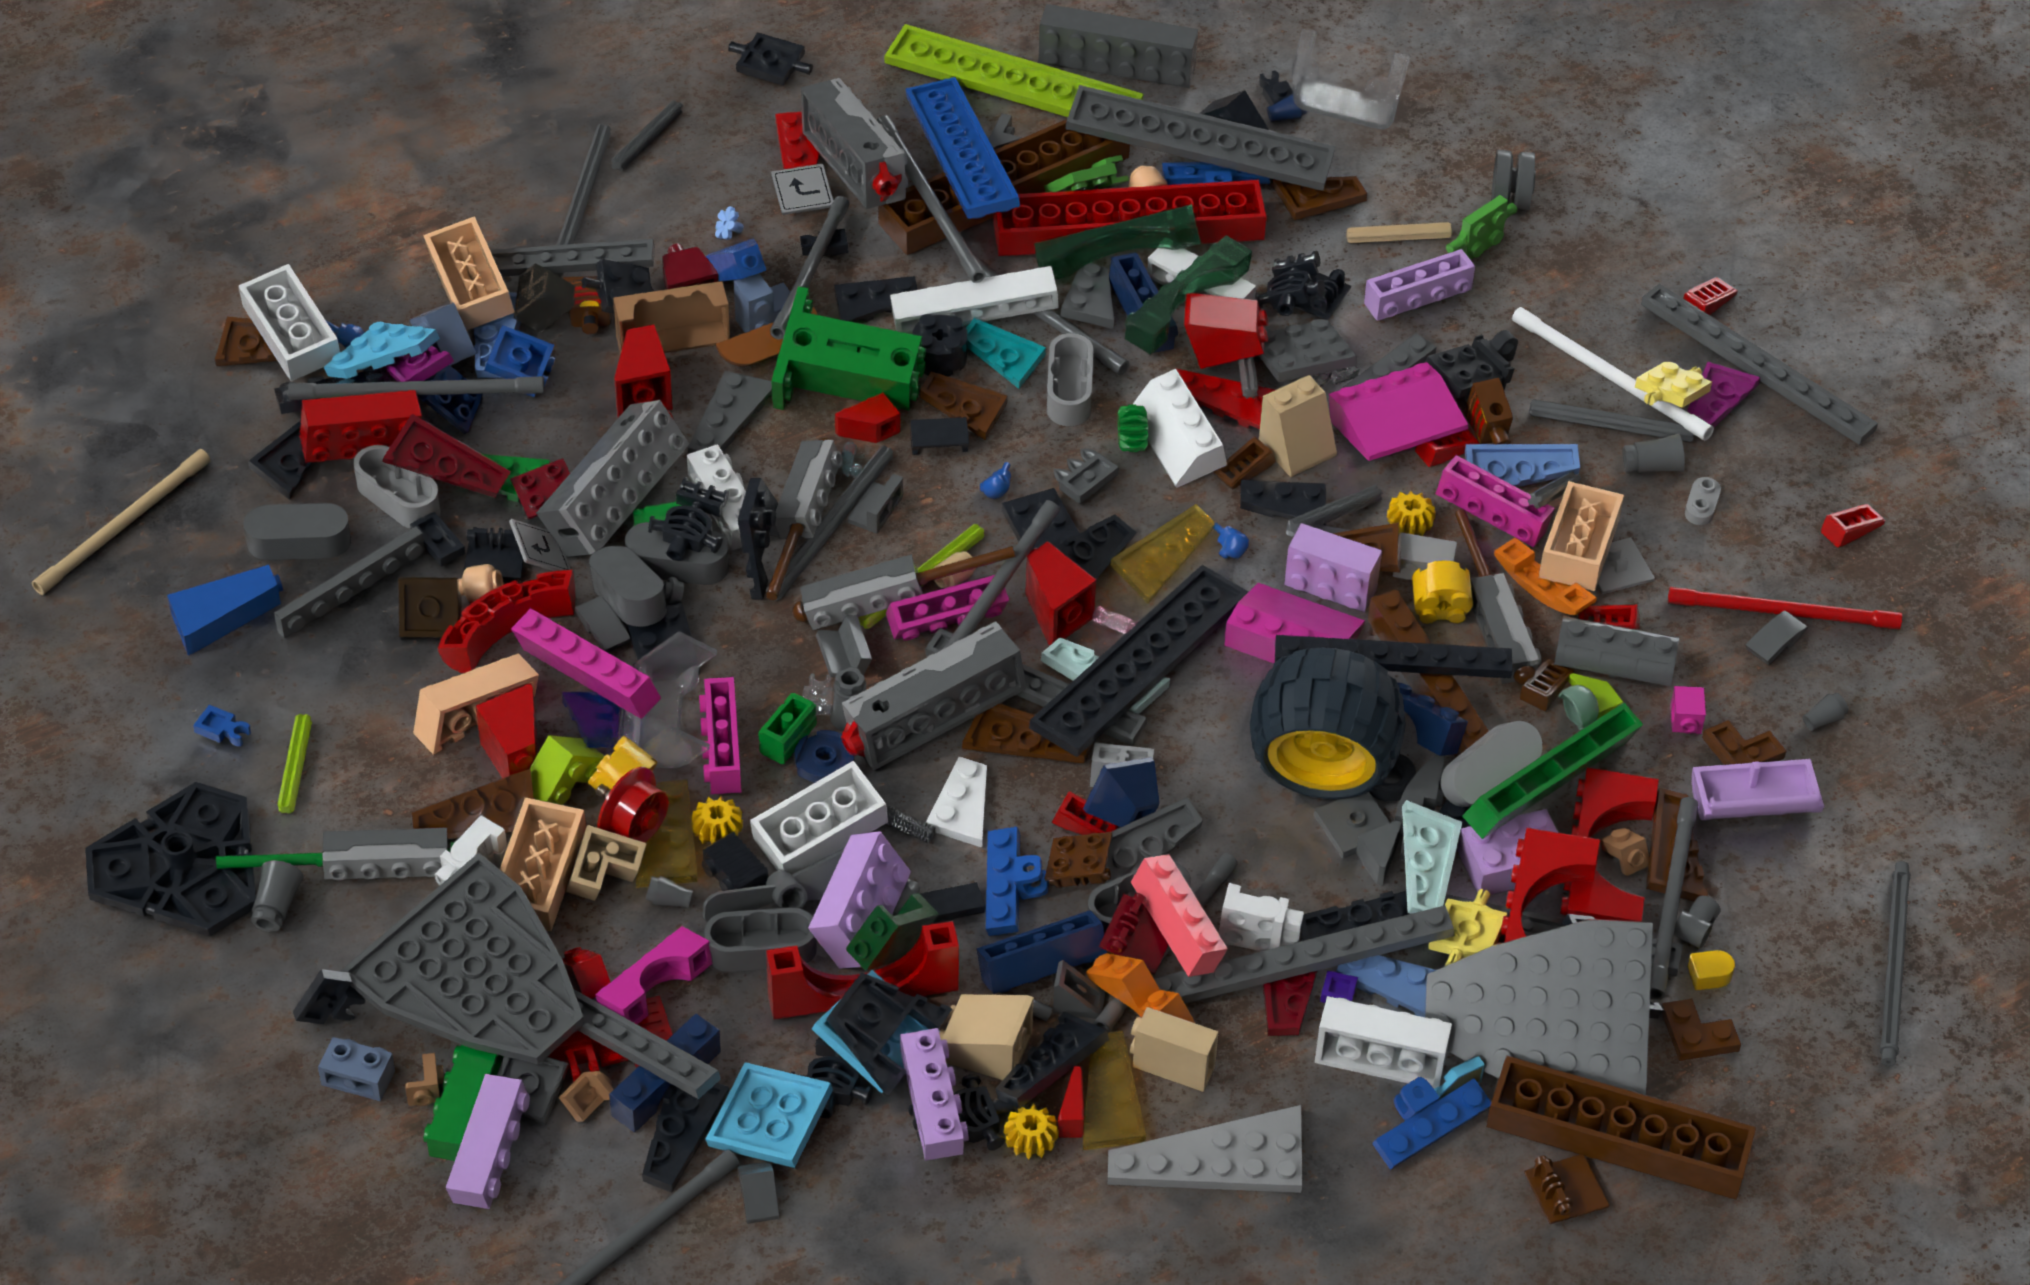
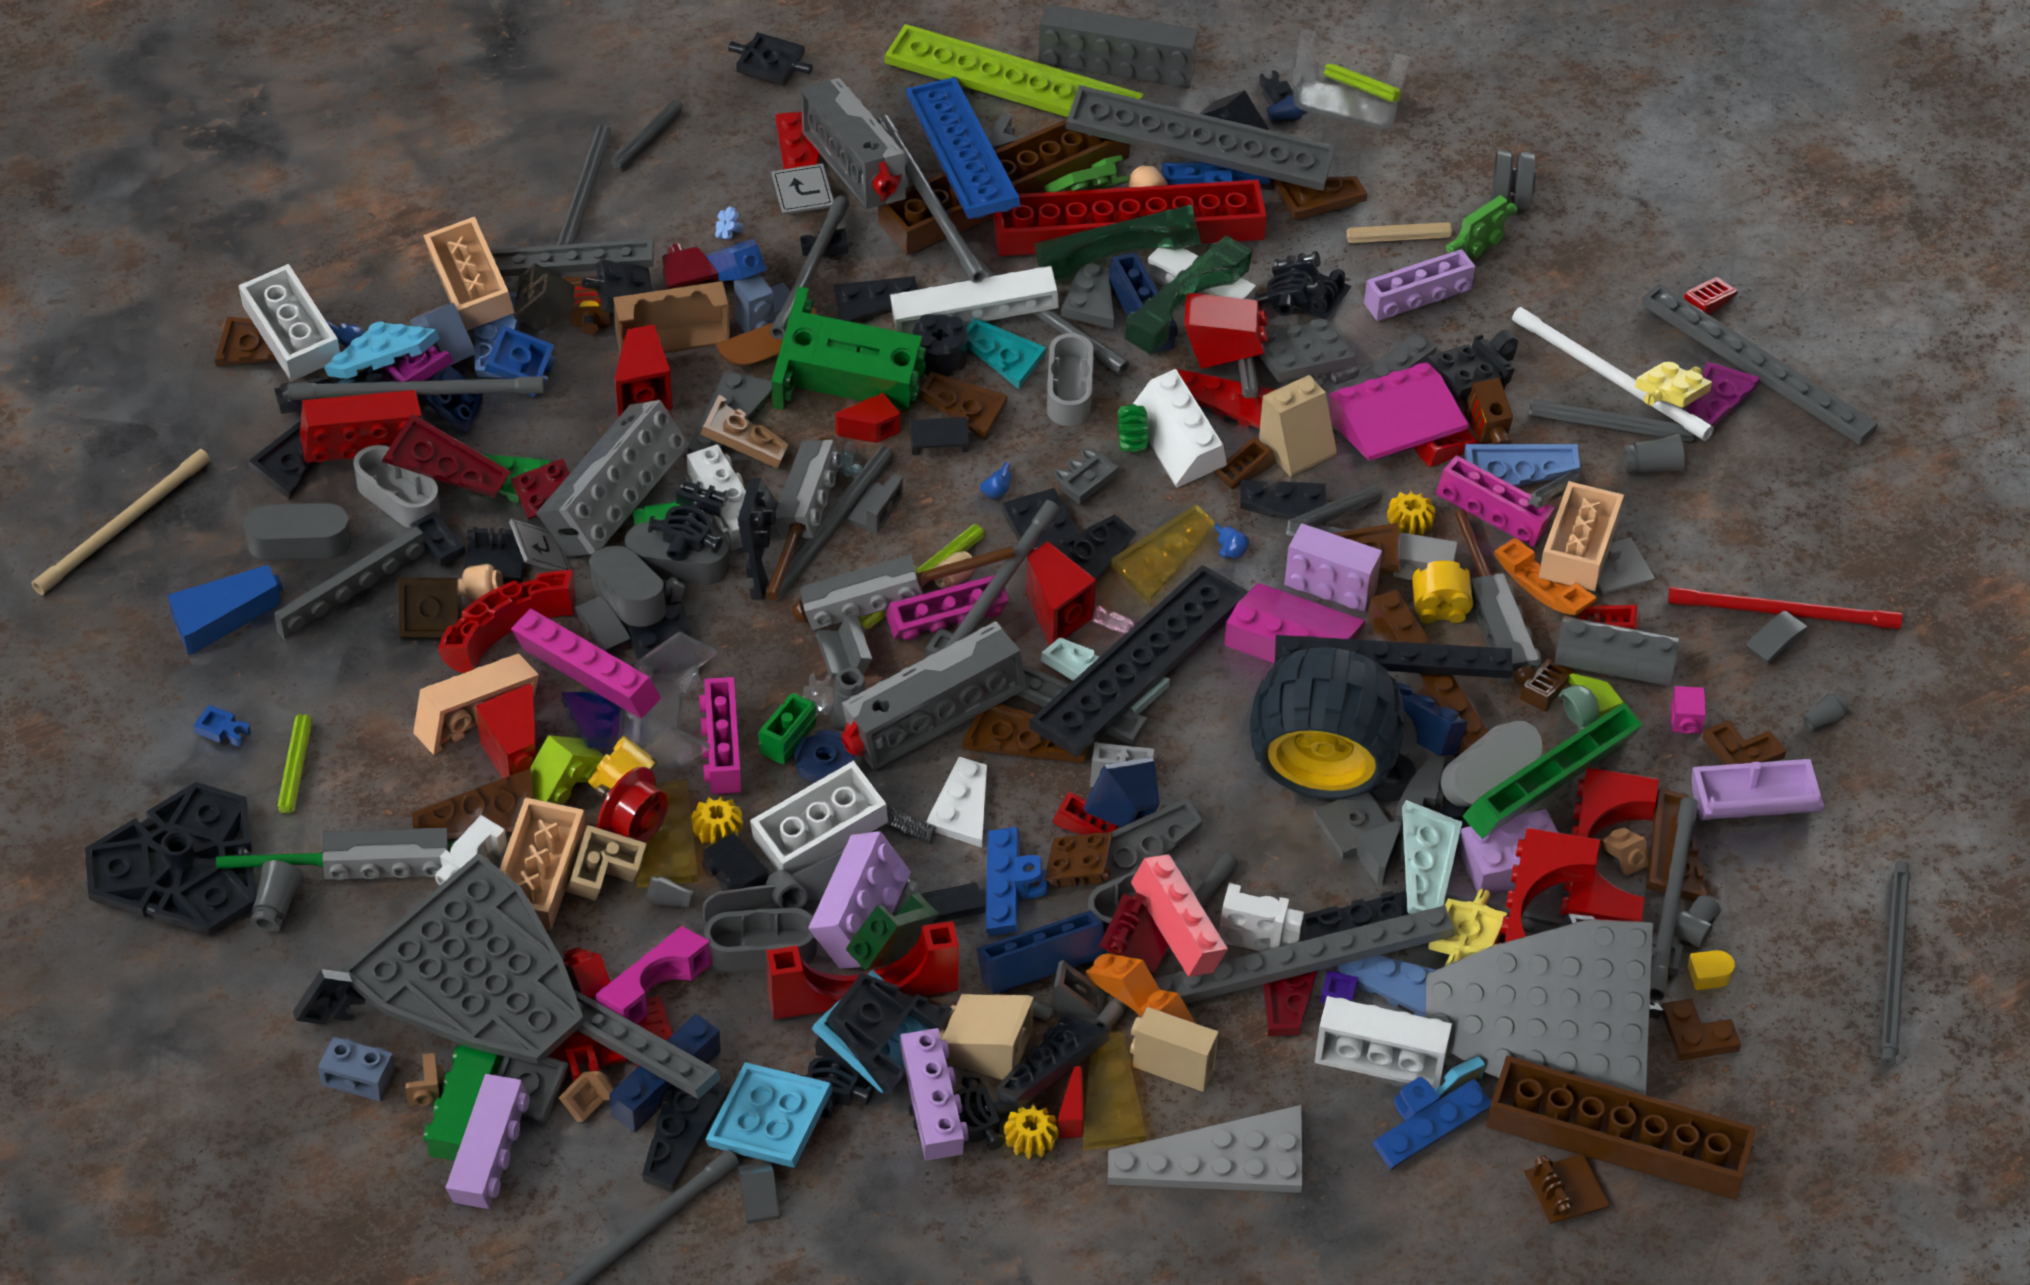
(738, 433): none -> medium nougat wing
(1362, 82): none -> lime axle
(1702, 501): light grey plate -> none
(1849, 525): red slope -> none

